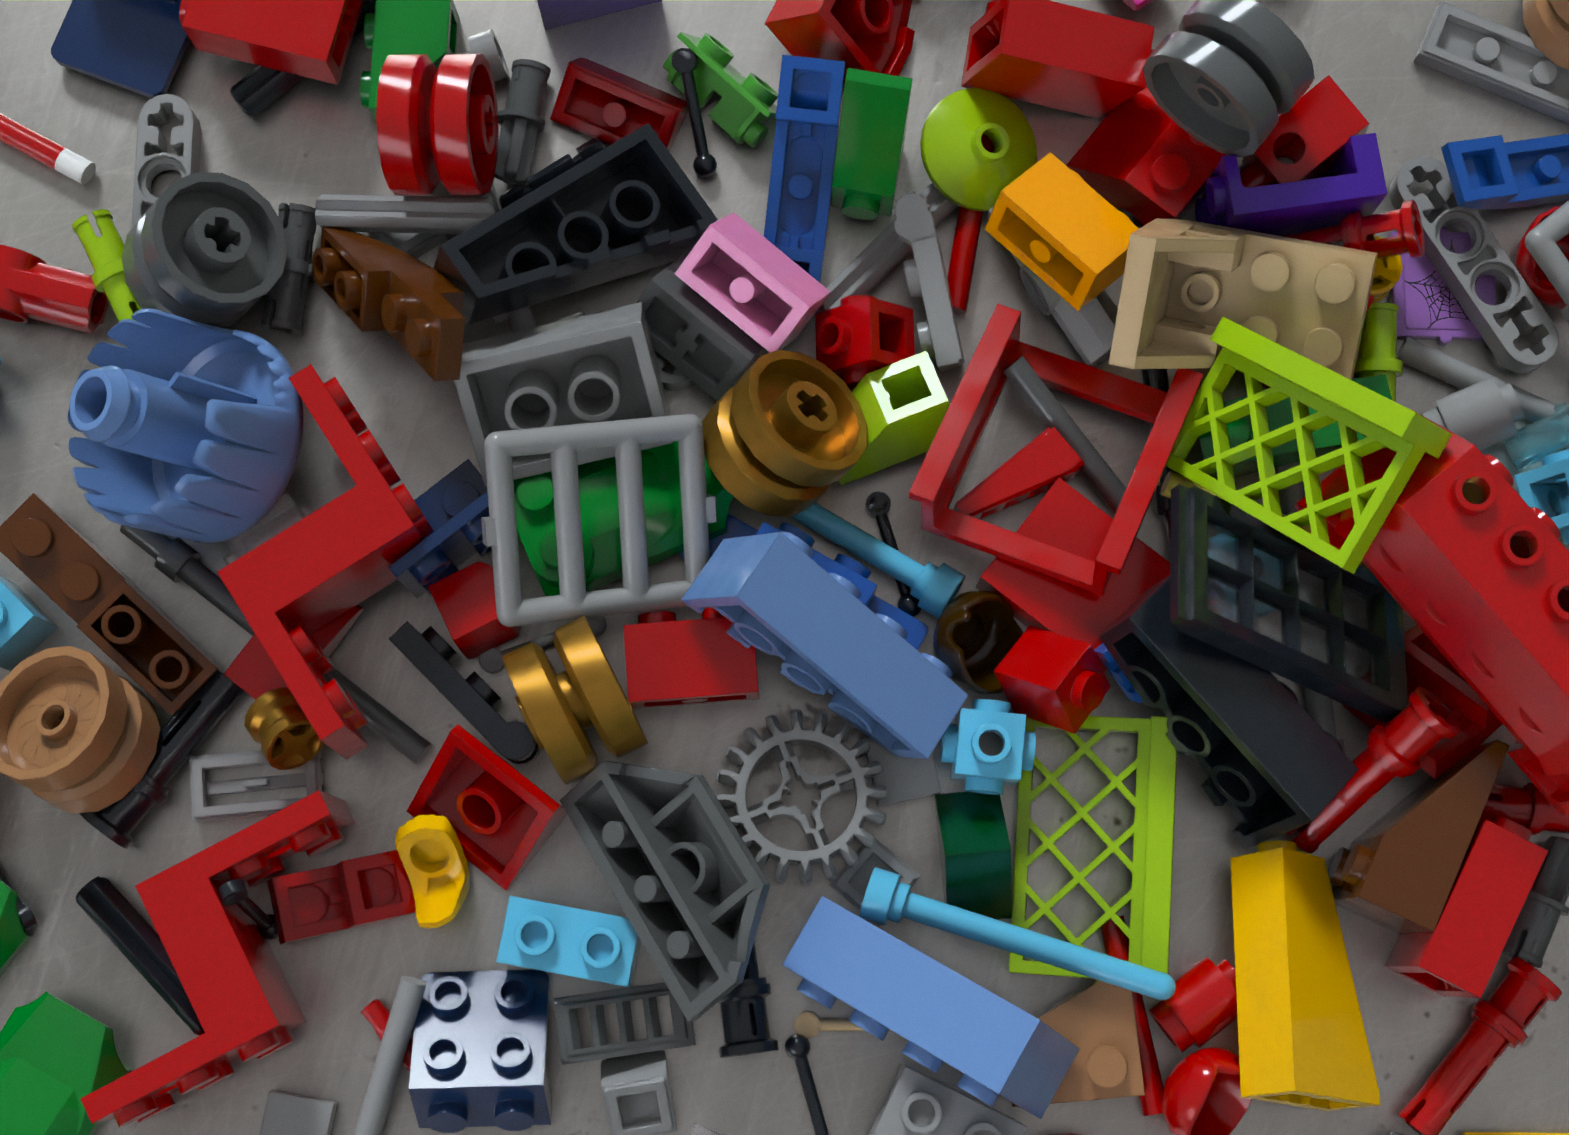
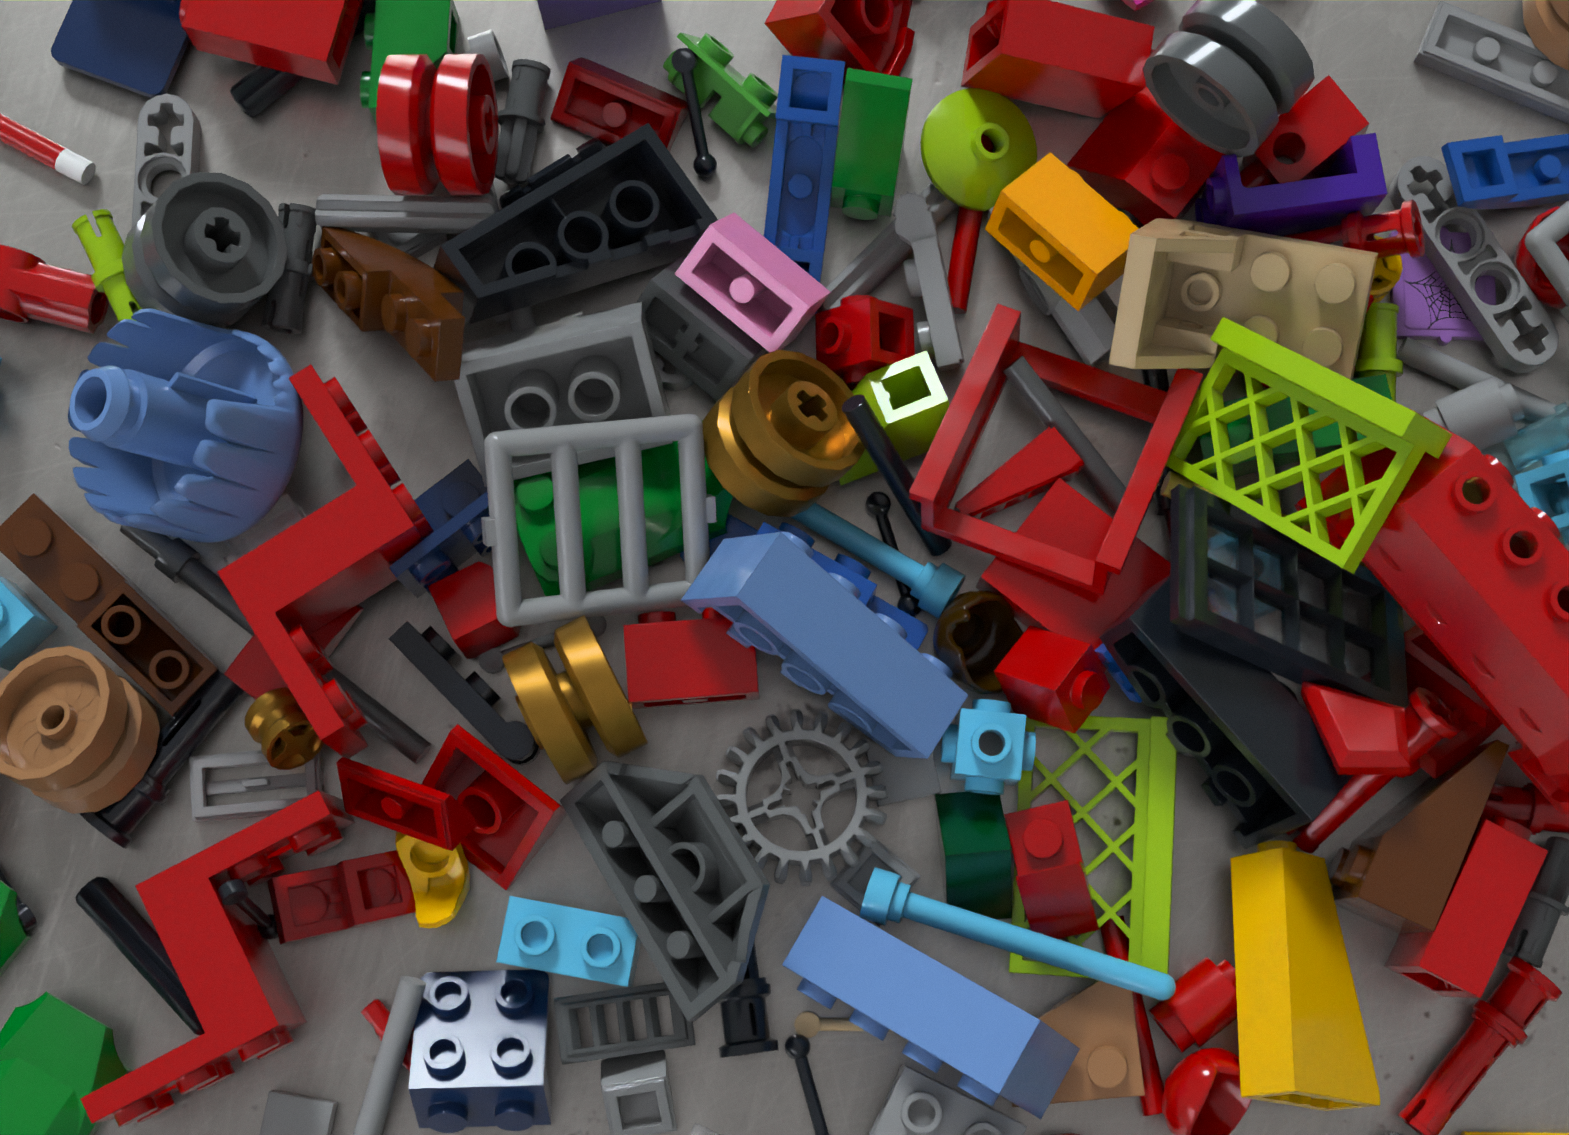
(403, 805): none -> red slope
(890, 466): none -> black bar
(1051, 871): none -> red slope
(1359, 731): none -> red piece

